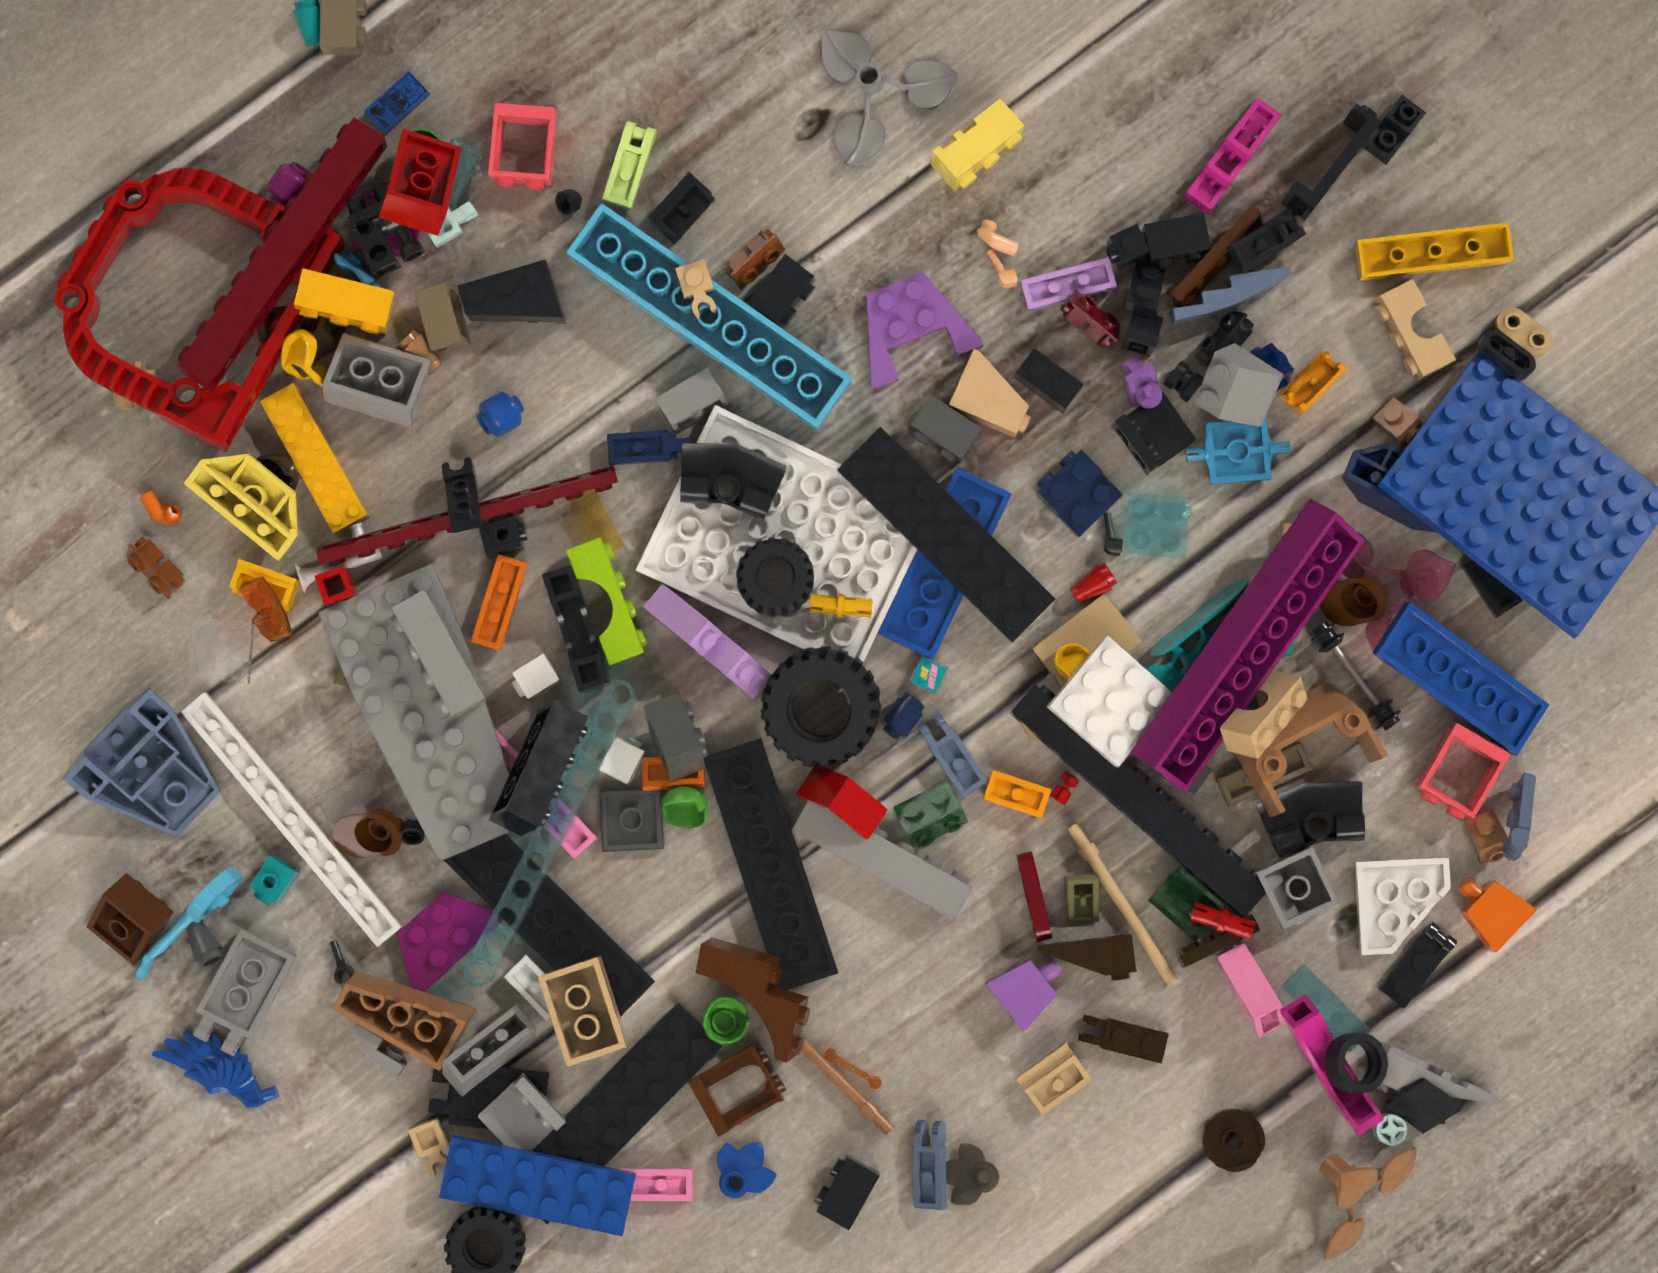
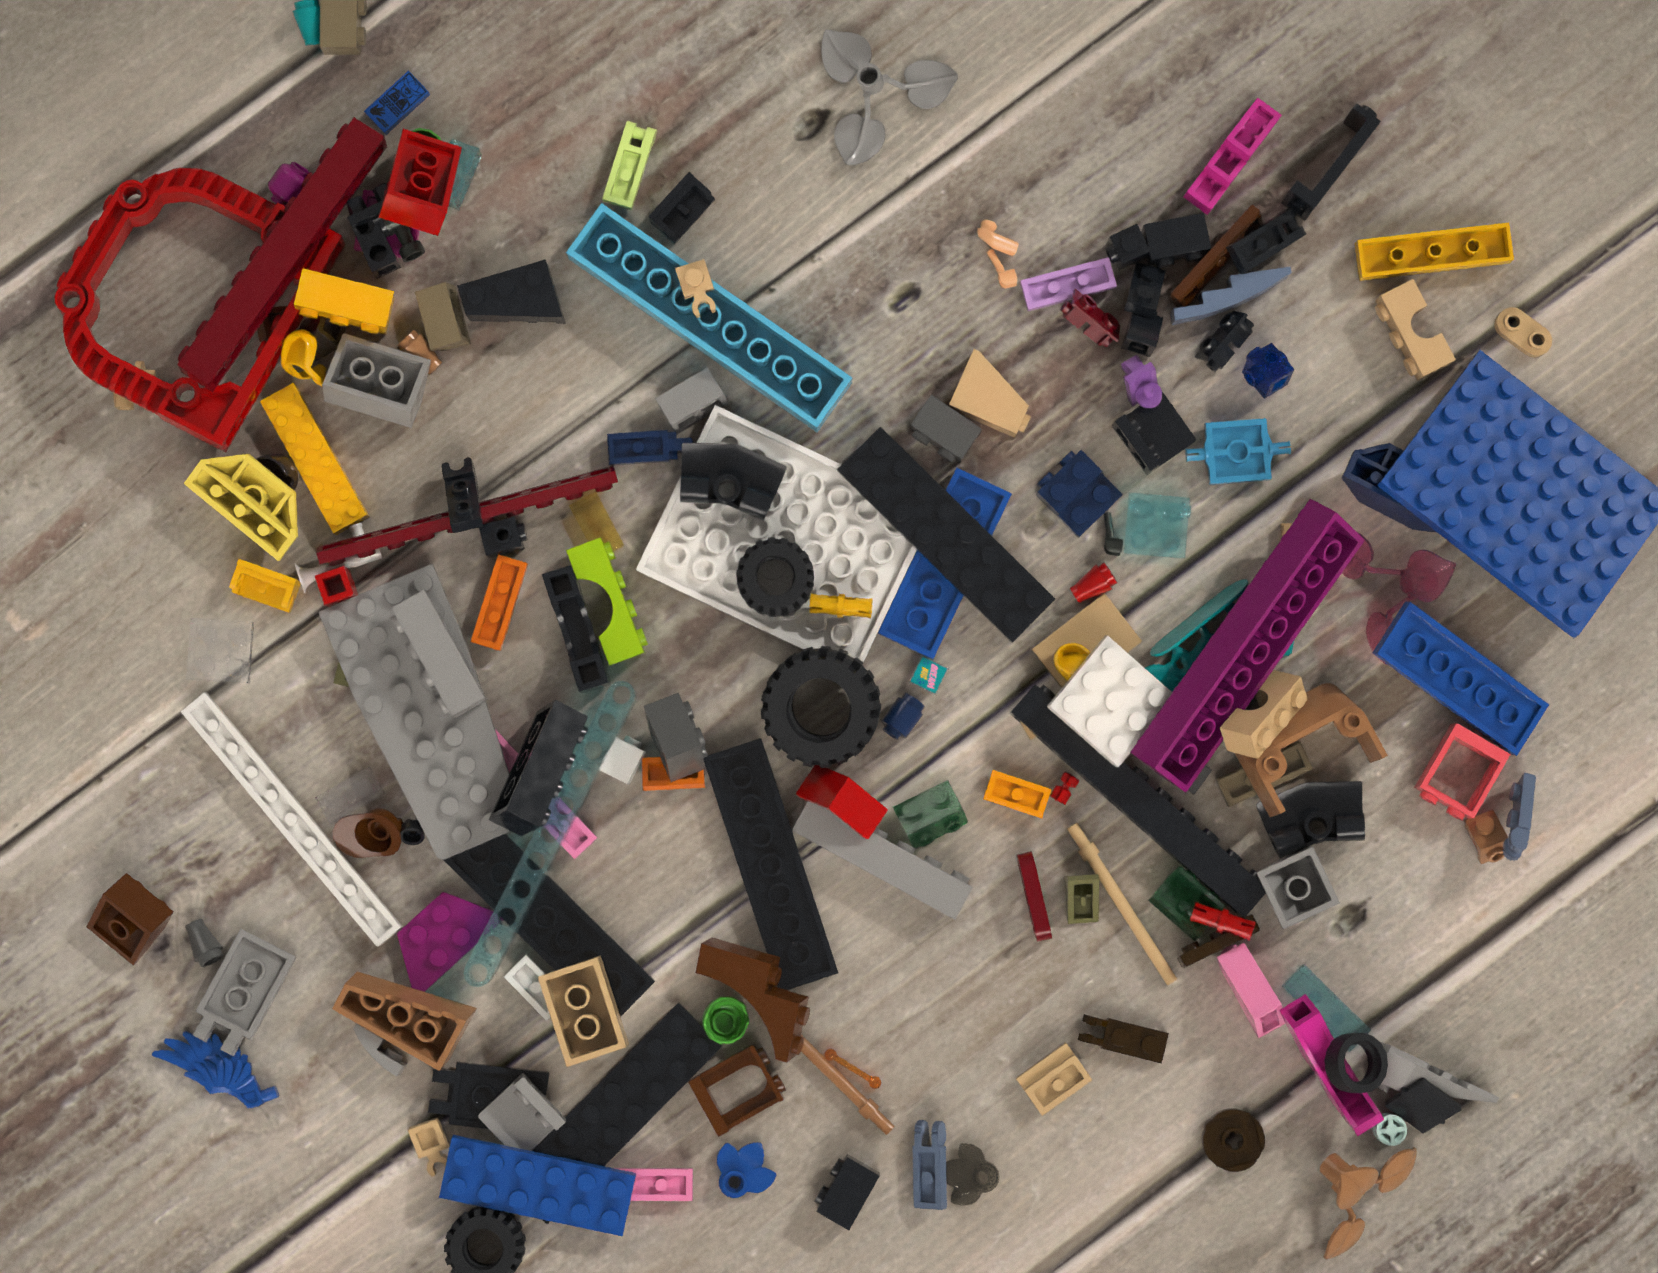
(145, 559): dark orange hinge -> none
(145, 767): sand blue wedge -> none
(160, 512): orange arm -> none
(211, 897): medium azure piece -> none
(270, 614): clear orange slope -> none
(273, 880): teal brick -> none
(340, 962): pearl dark grey hand -> none
(352, 265): dark azure plate -> none
(452, 221): light aqua plate -> none
(488, 1050): light grey brick -> none
(500, 414): blue head -> none
(522, 115): coral window -> none
(535, 677): white brick -> none
(568, 201): black hinge -> none
(631, 820): dark grey tile -> none
(685, 807): bright green hair -> none
(707, 641): lavender arch -> none
(745, 269): dark orange hinge -> none
(783, 291): black brick -> none
(907, 313): medium lavender wing -> none
(954, 758): sand blue hinge -> none
(977, 145): light yellow wedge -> none
(1025, 990): medium lavender torso -> none
(1048, 380): black brick -> none
(1102, 955): dark brown slope -> none
(1184, 381): black wheel -> none
(1238, 386): light grey slope -> none
(1312, 382): light orange hinge -> none
(1355, 601): reddish brown piece -> none
(1381, 710): black axle -> none
(1394, 129): black slope -> none
(1396, 898): white plate -> none
(1398, 422): medium nougat bracket -> none
(1416, 965): black plate -> none
(1493, 592): black tile -> none
(1493, 912): orange torso -> none
(1507, 354): black plate -> none

